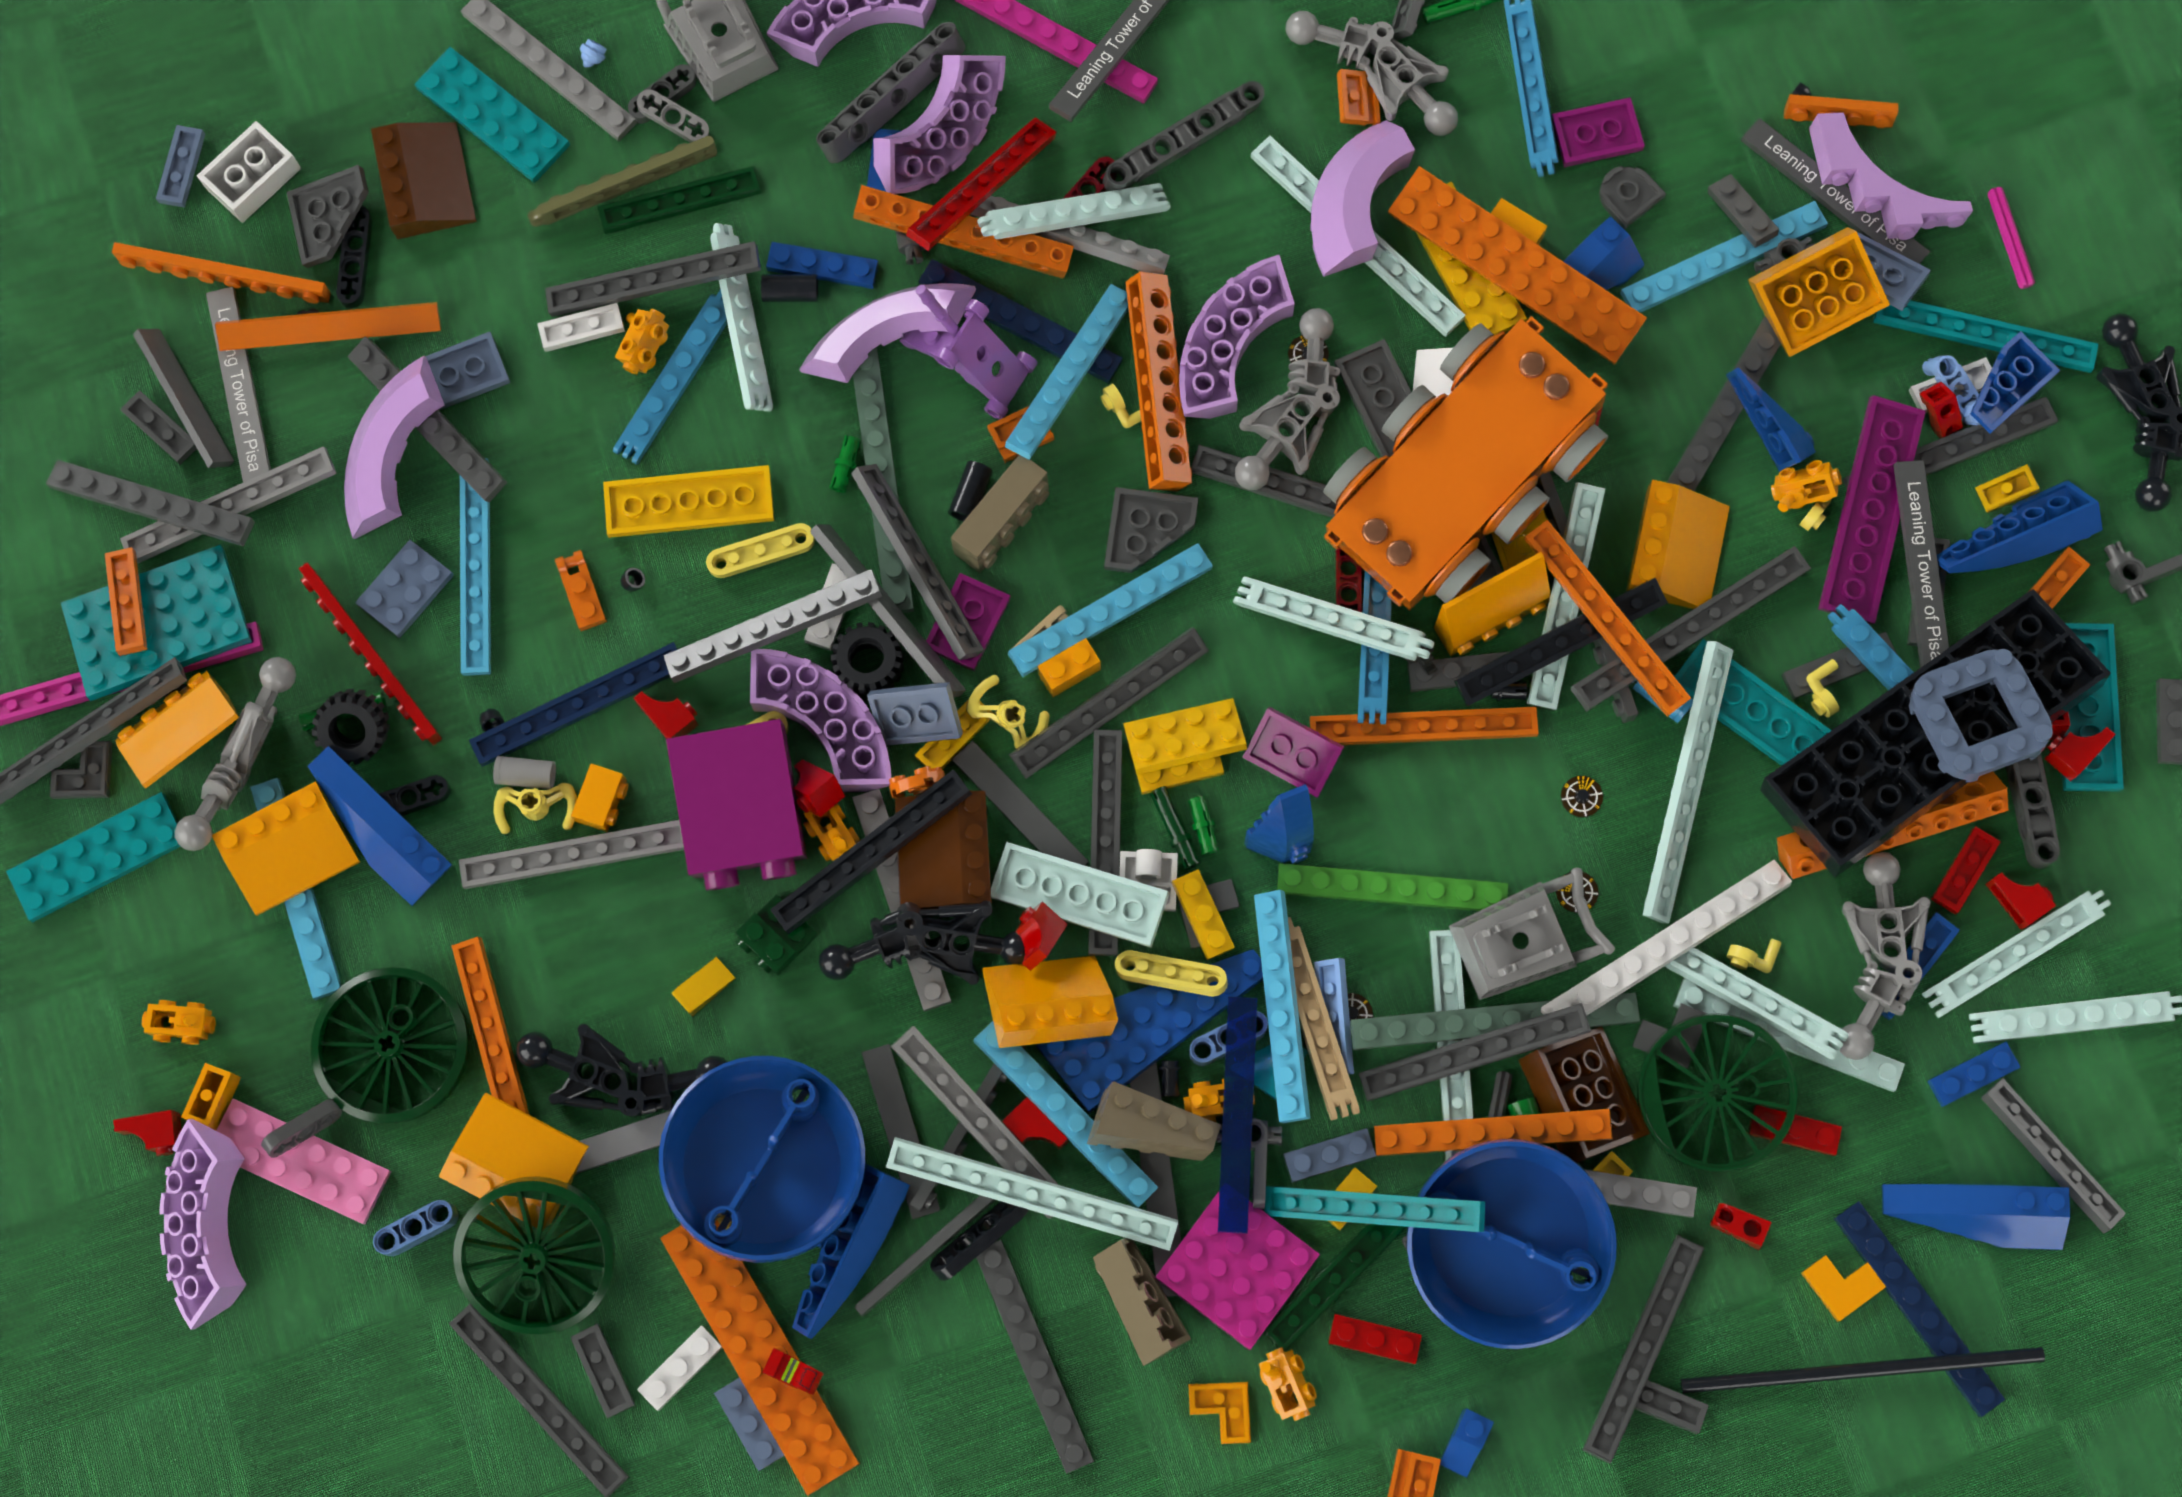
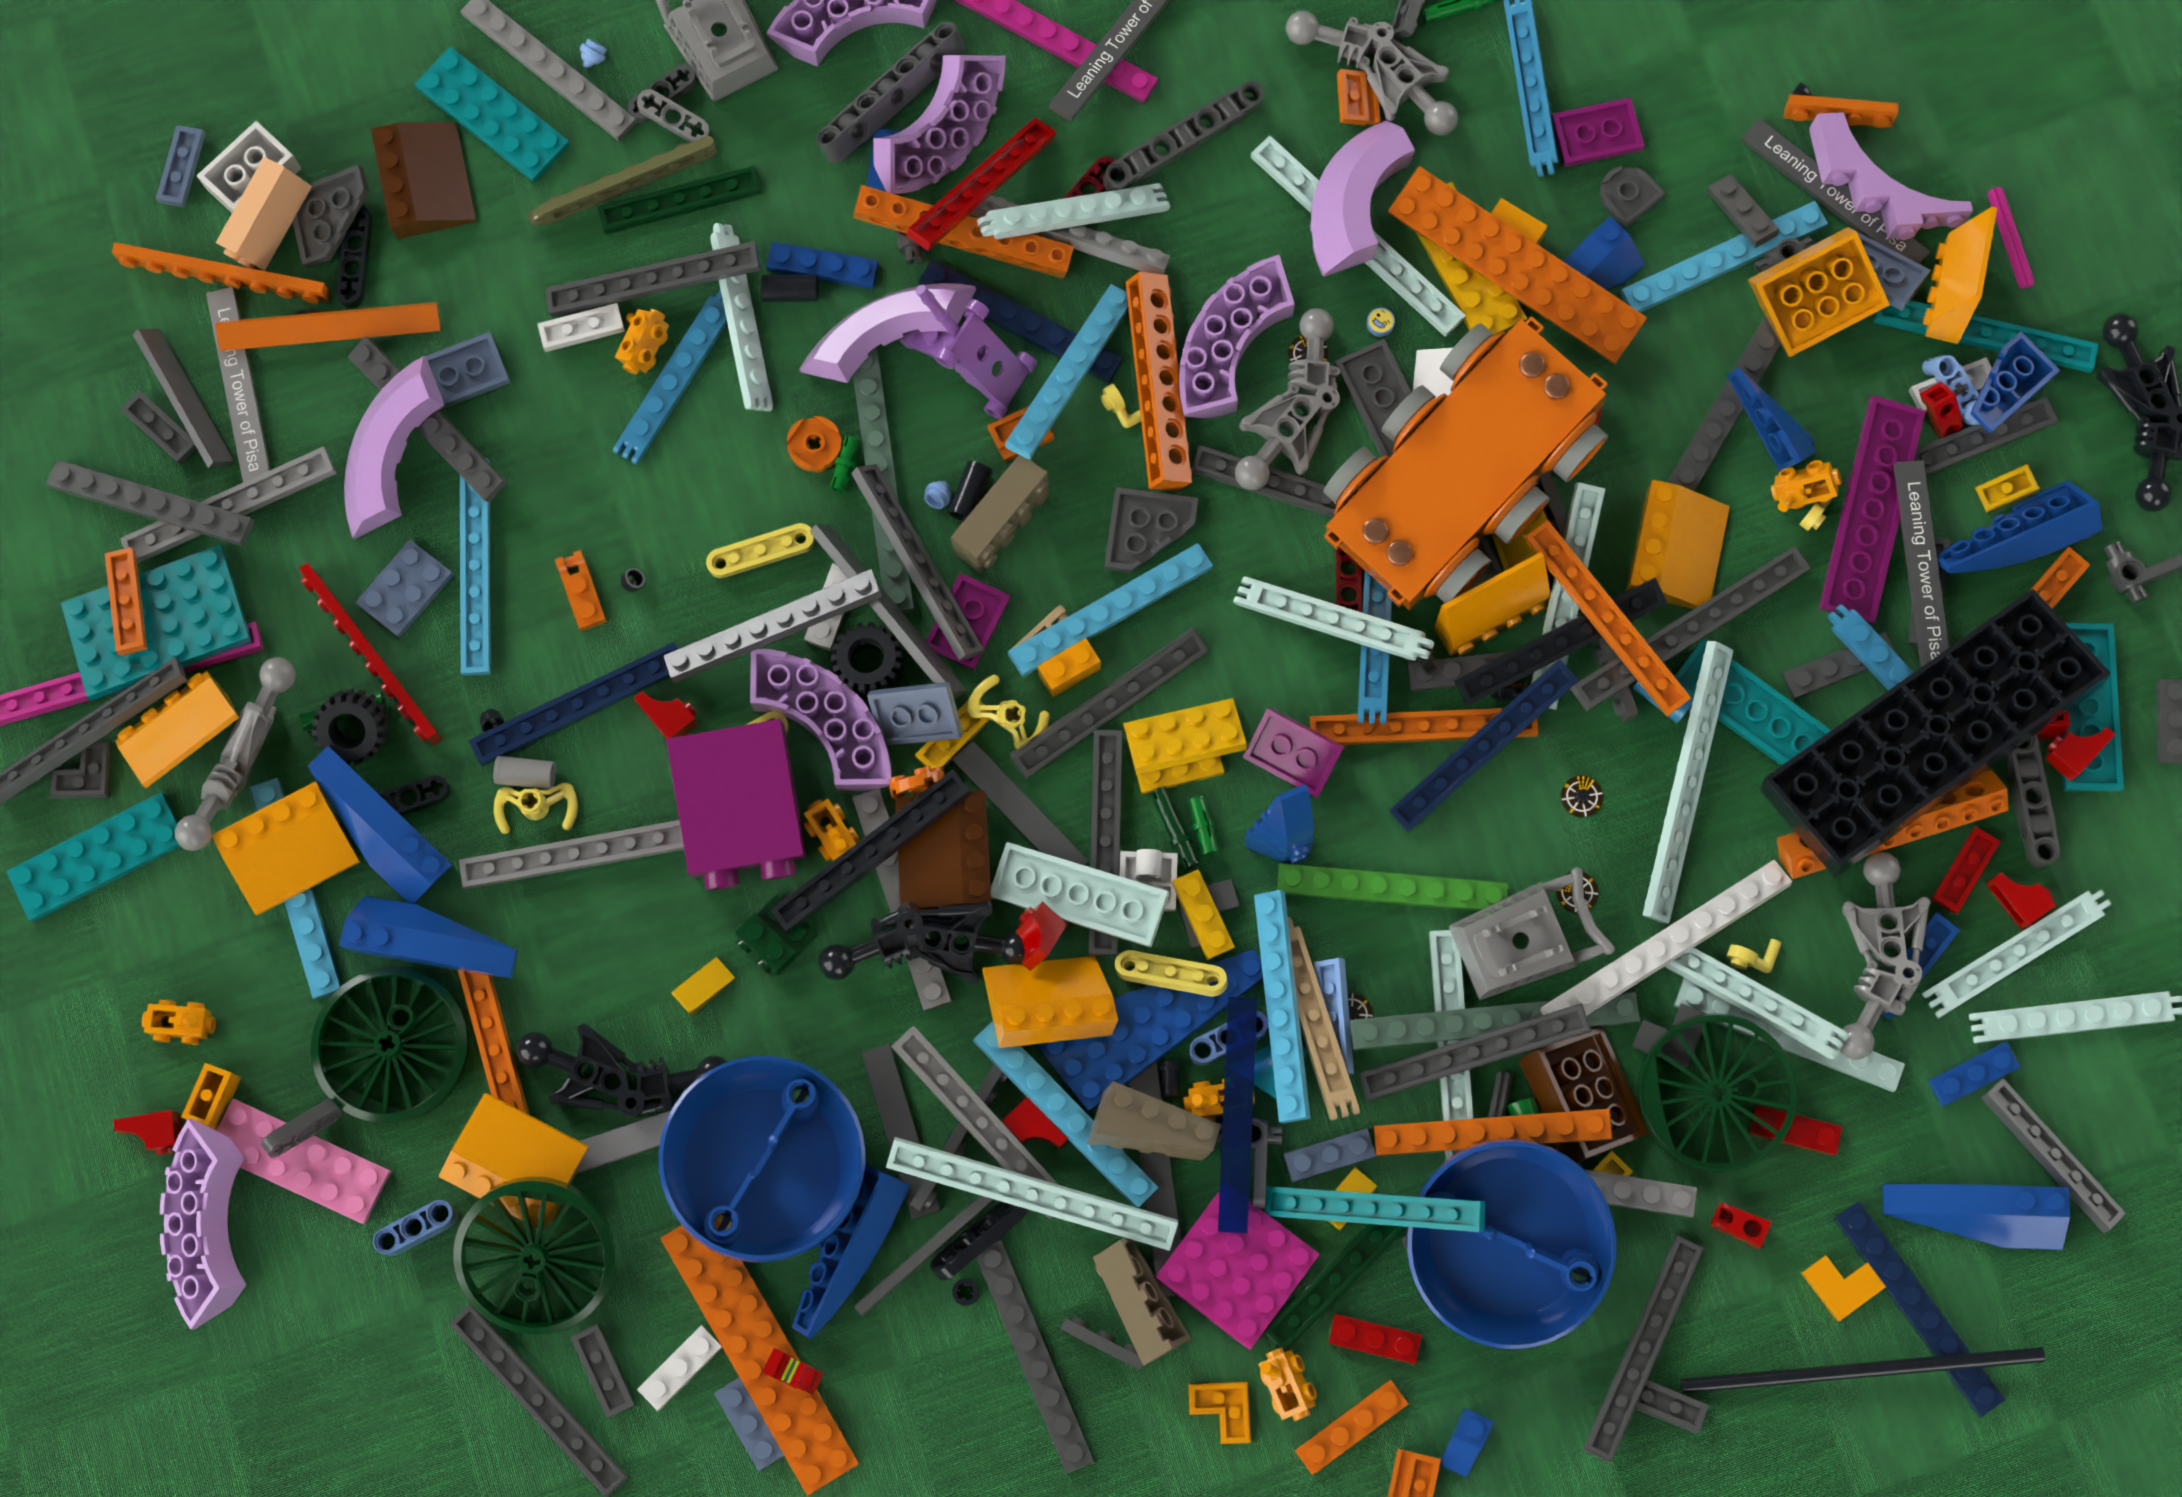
(263, 215): none -> light nougat brick
(423, 937): none -> blue wedge
(599, 798): light orange brick -> none
(688, 501): yellow plate -> none
(811, 429): none -> orange plate
(816, 789): red arch -> none
(938, 494): none -> light blue plate
(963, 1301): none -> black bush
(1102, 1342): none -> dark grey plate
(1351, 1427): none -> orange plate
(1380, 322): none -> tile
(1483, 745): none -> dark blue plate
(1823, 700): light yellow plate -> none
(1943, 733): sand blue plate -> none
(1959, 277): none -> light orange slope

